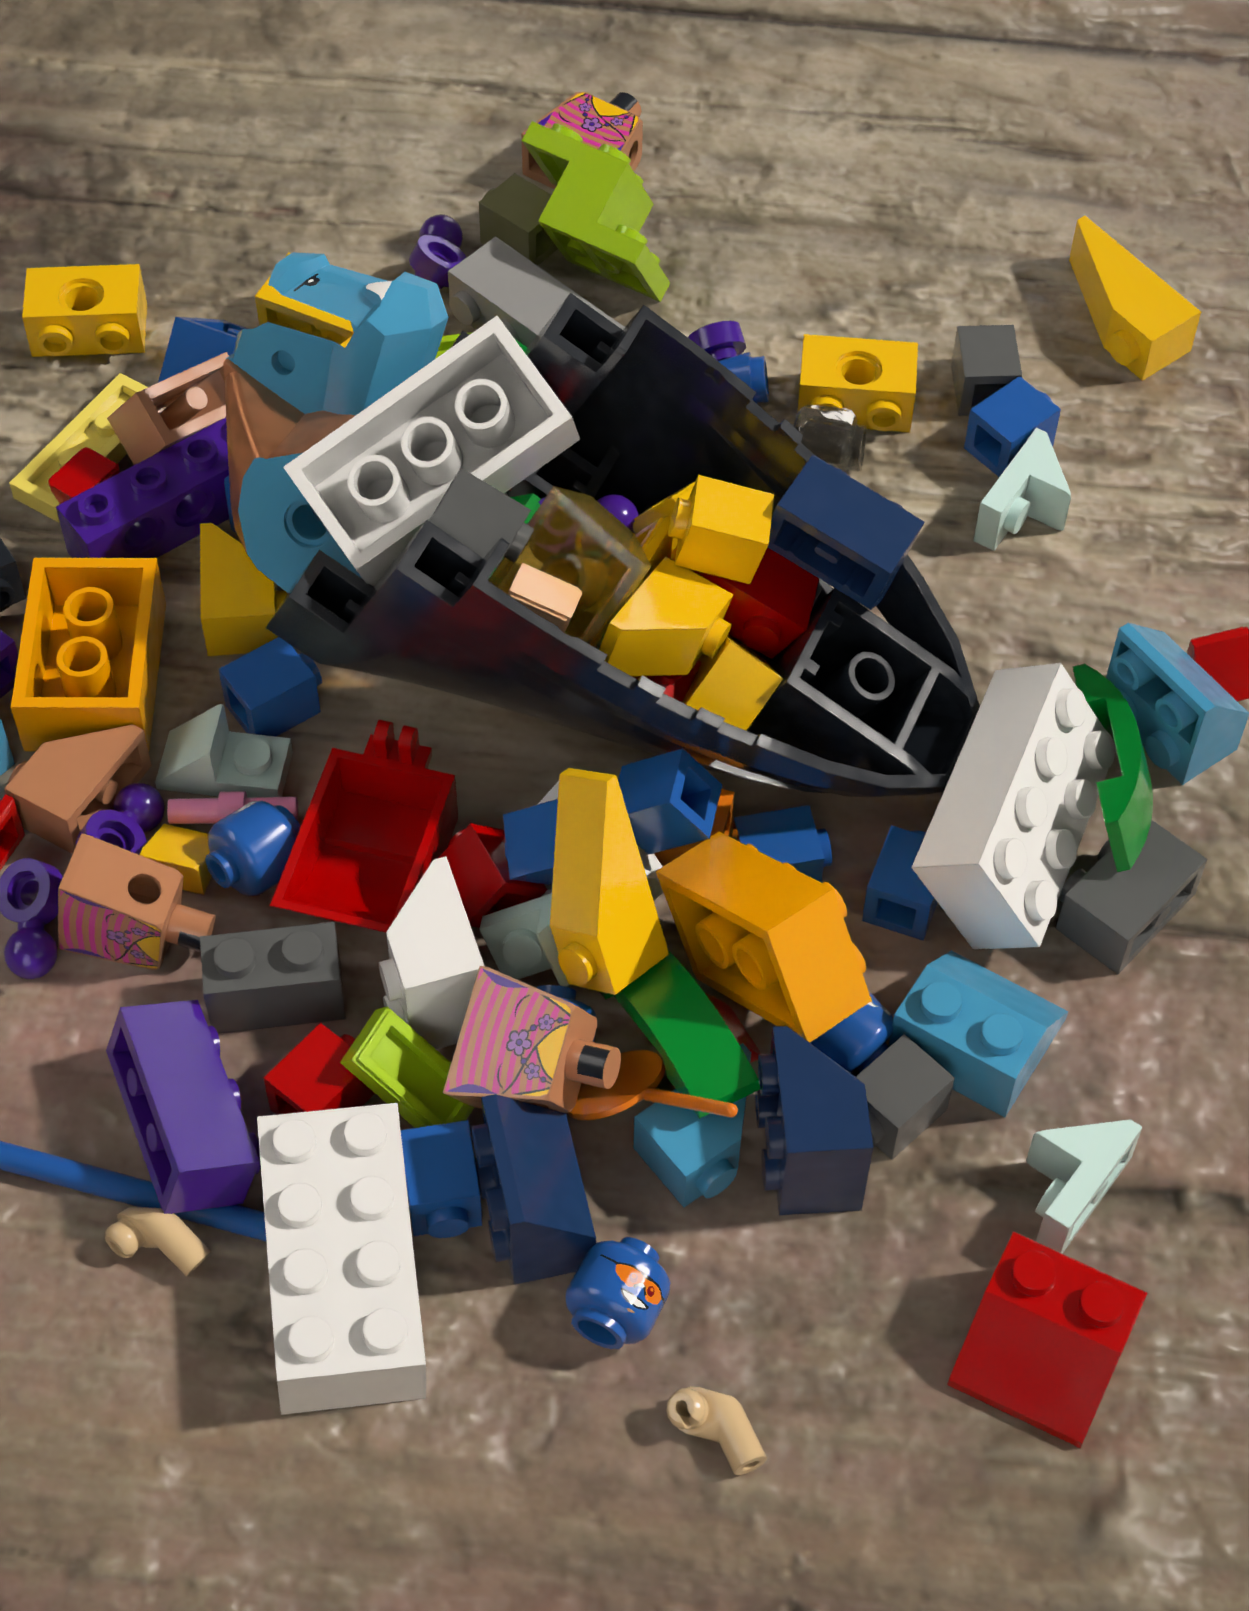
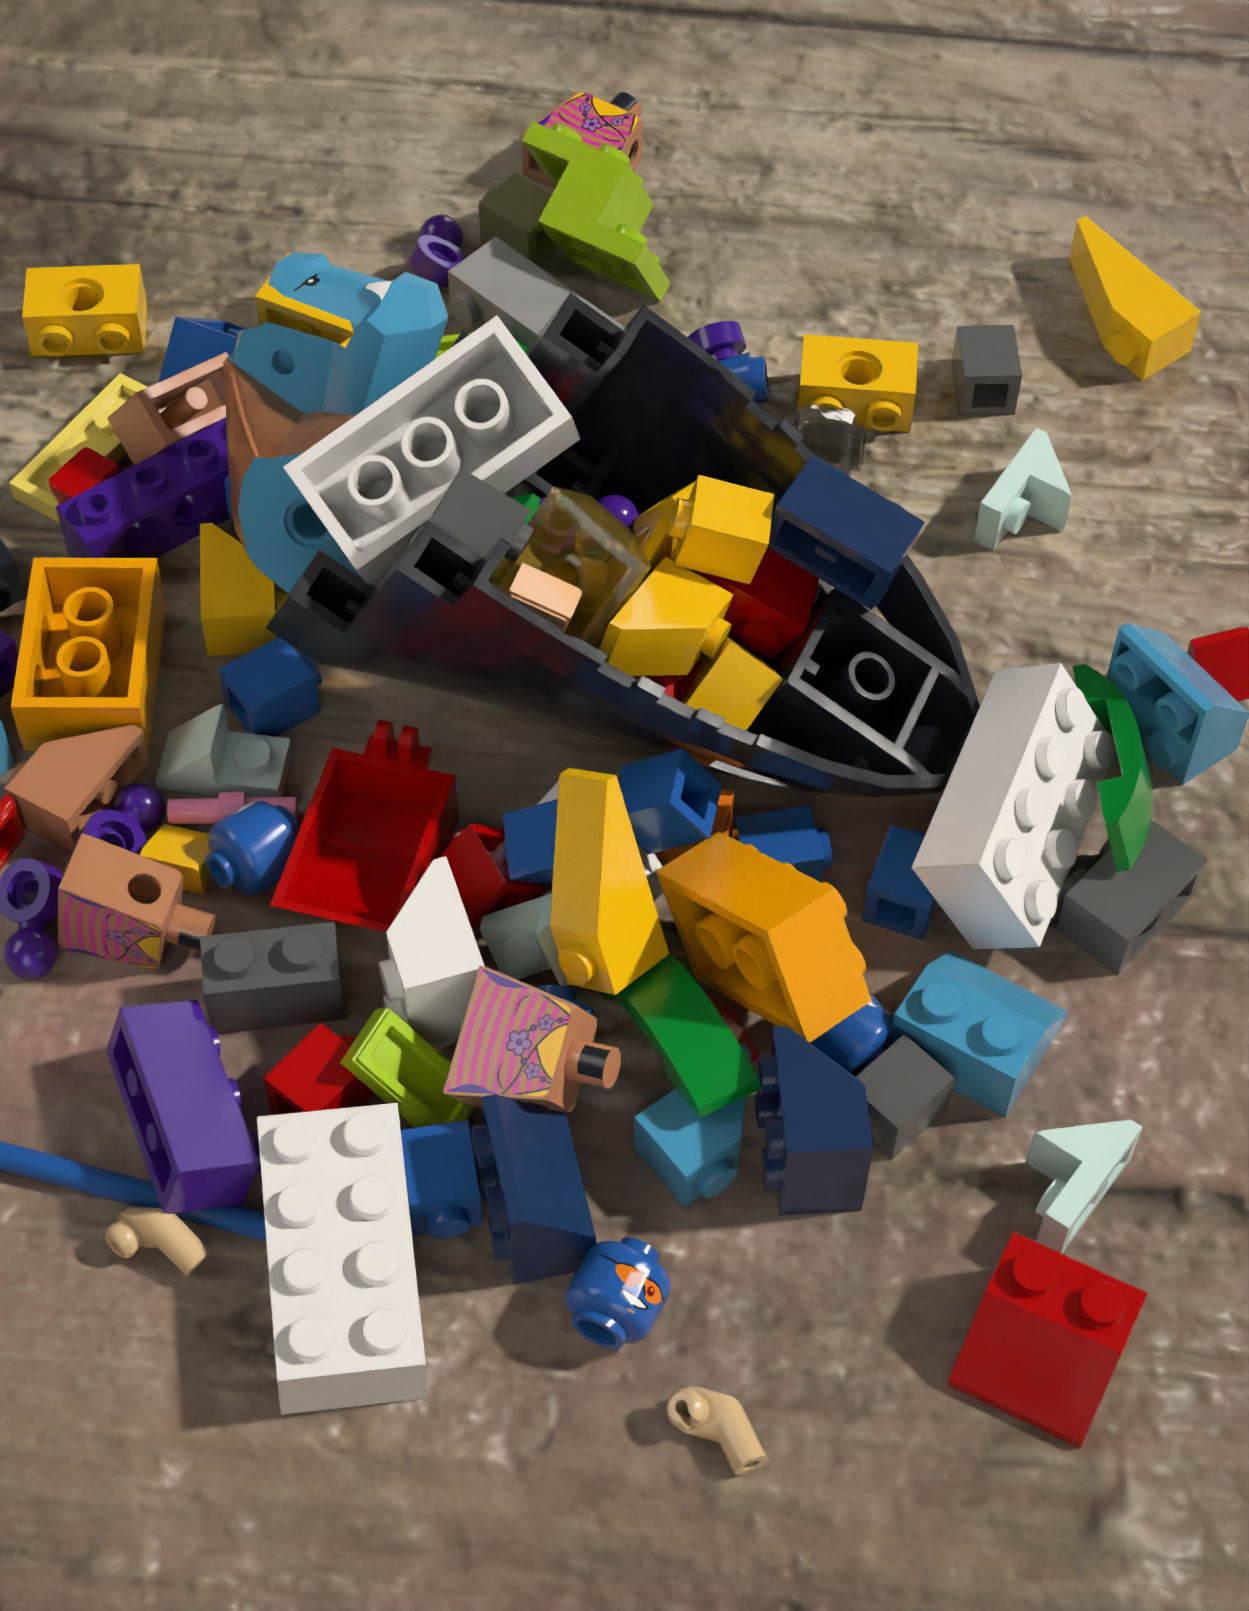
(637, 1080): orange piece -> none
(1006, 421): blue brick -> none

